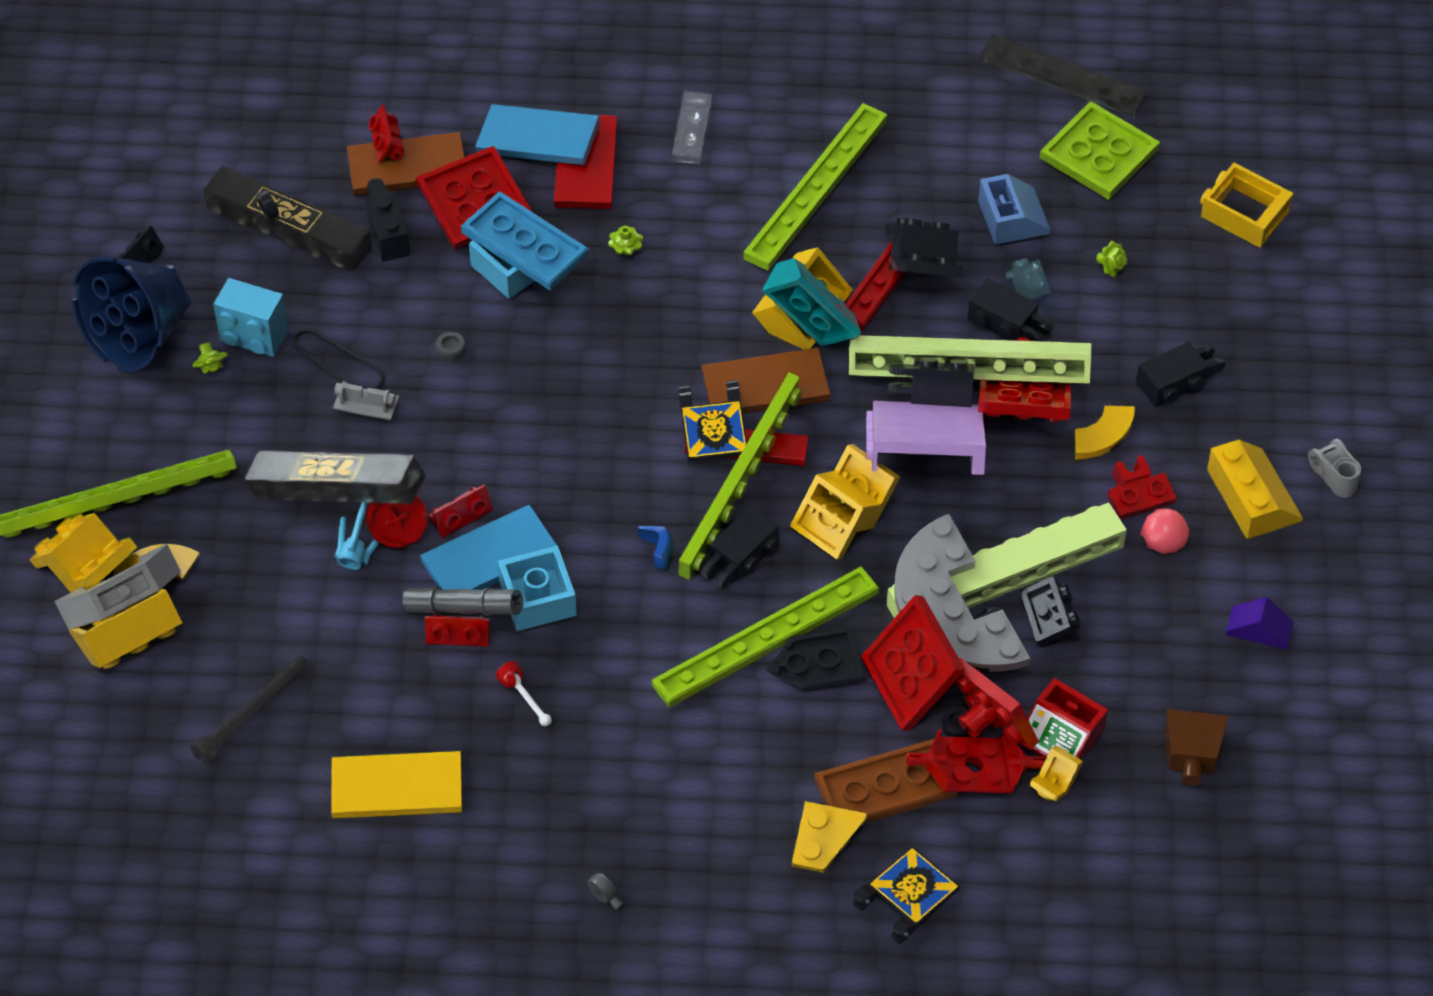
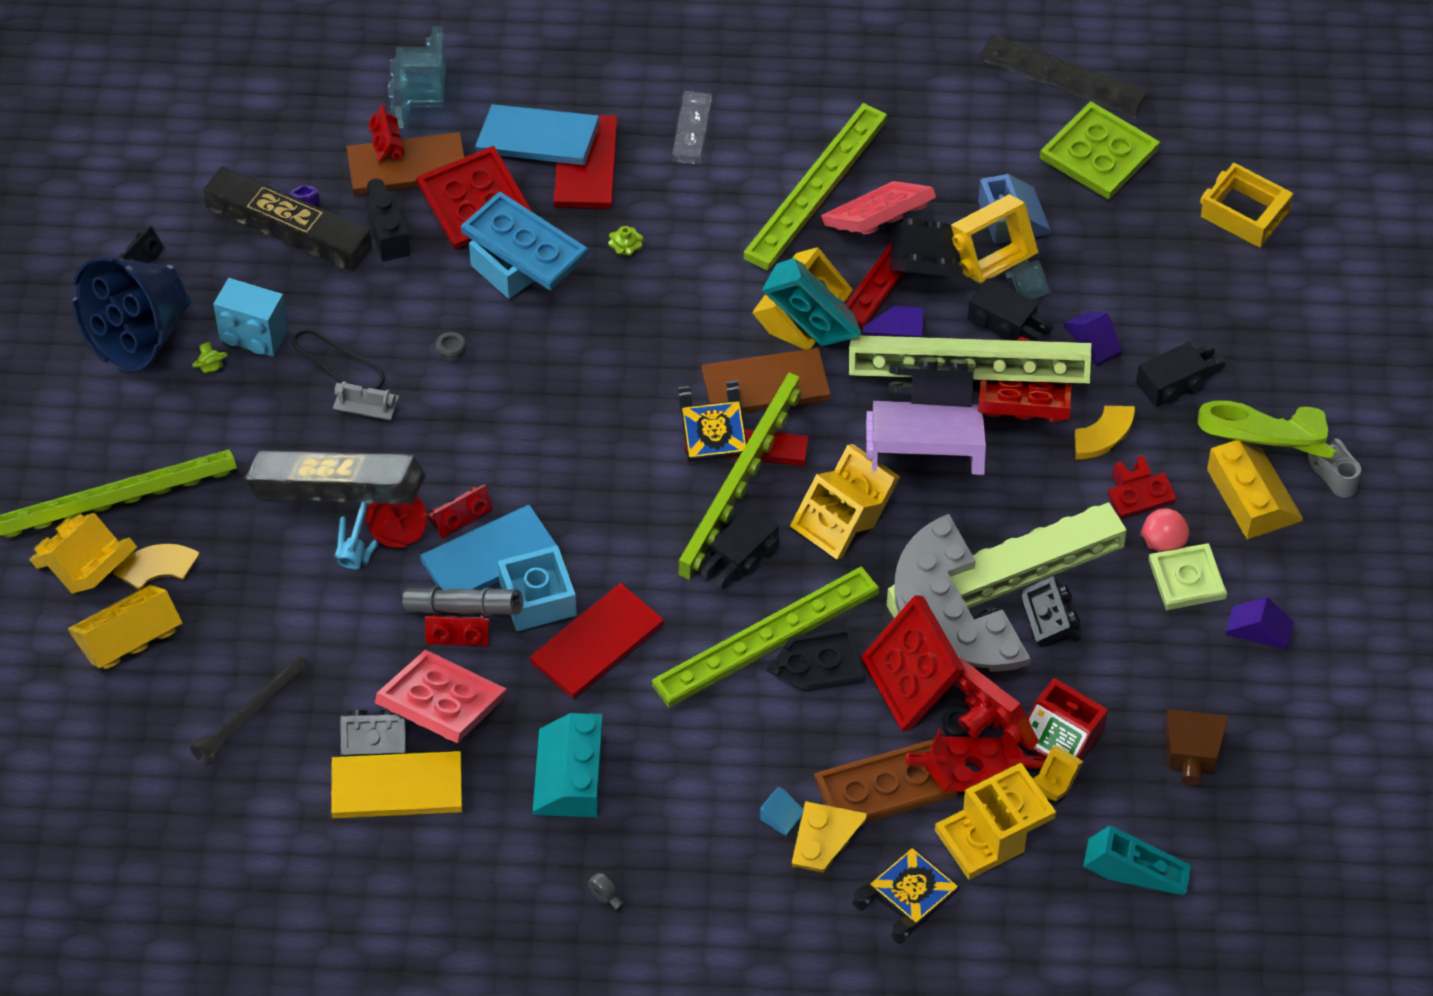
(119, 591): light grey slope -> none
(267, 204): black tile -> none
(306, 193): none -> dark purple tile
(372, 733): none -> bracket
(418, 77): none -> clear light blue bracket
(440, 696): none -> coral plate
(511, 676): hinge -> none
(569, 766): none -> teal slope
(596, 641): none -> red tile
(663, 539): blue hair -> none
(781, 811): none -> dark azure slope
(879, 206): none -> coral plate
(897, 322): none -> dark purple slope
(995, 821): none -> yellow bracket
(1020, 232): none -> yellow window
(1098, 330): none -> dark purple slope
(1112, 258): lime plant -> none
(1135, 862): none -> teal slope
(1187, 576): none -> yellowish green tile
(1304, 431): none -> lime animal

